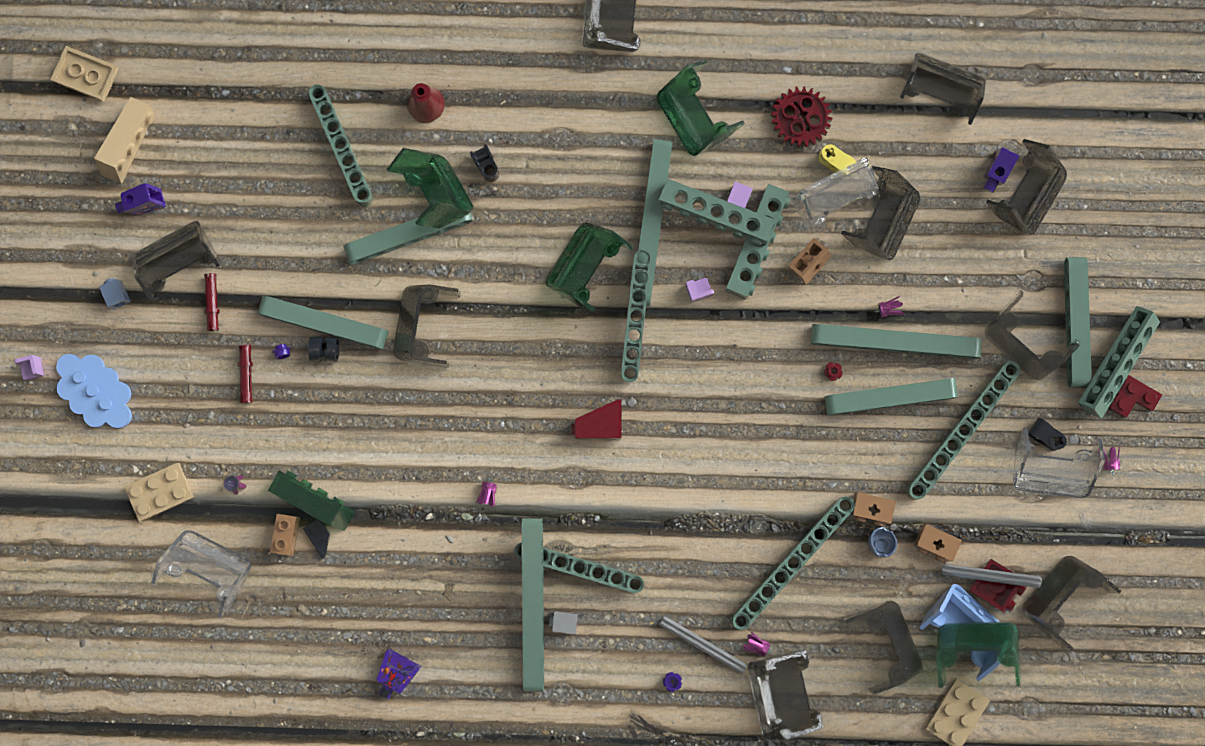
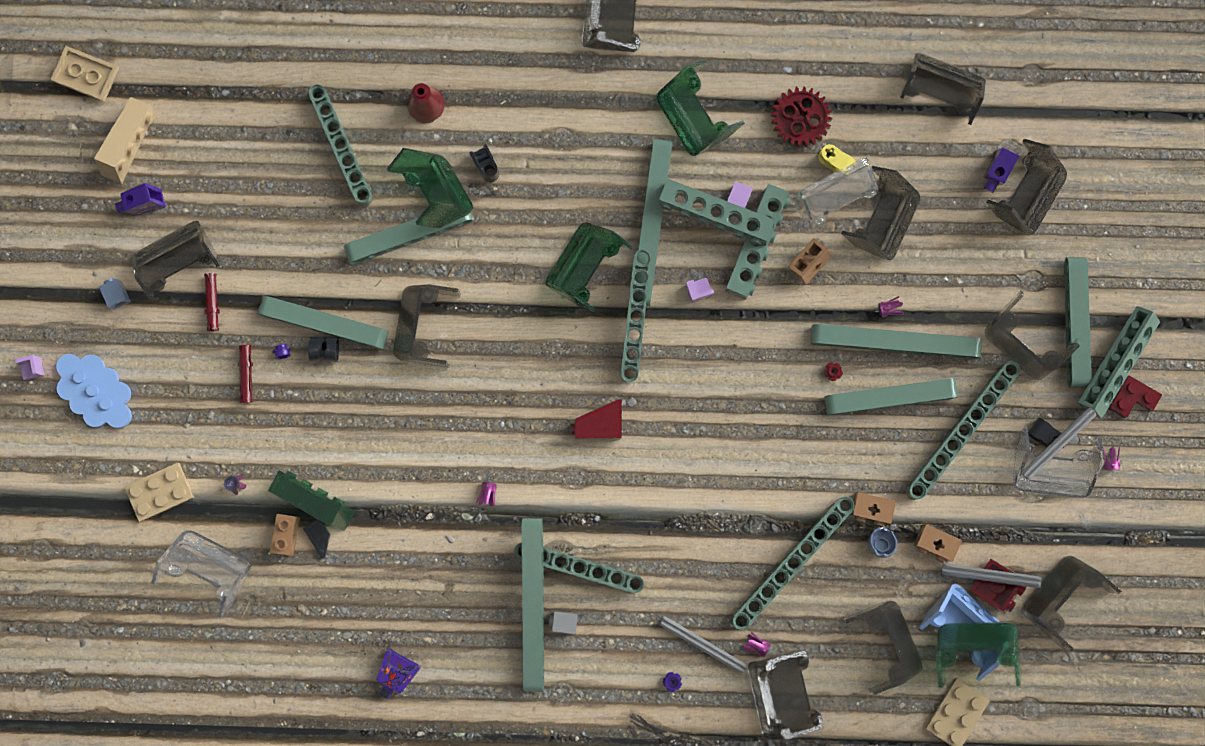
(1058, 443): none -> light grey axle

